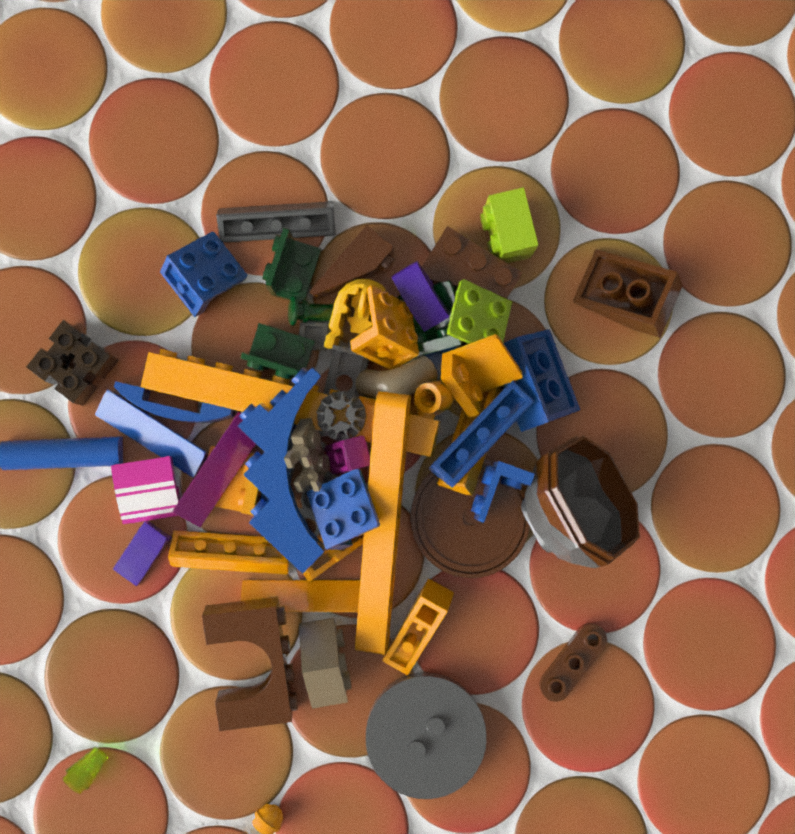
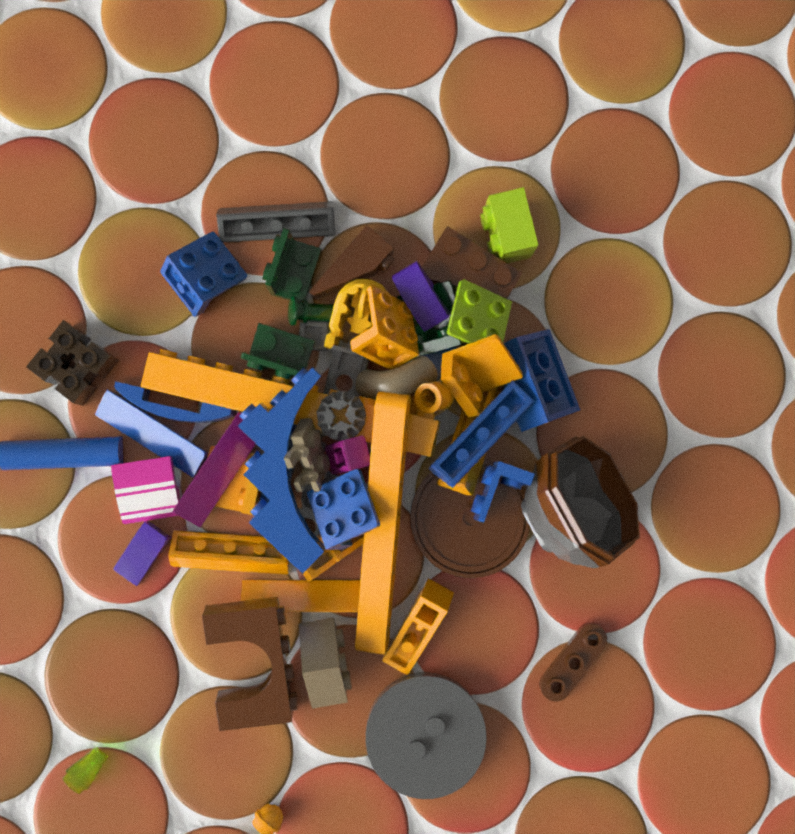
(629, 292): reddish brown slope -> none

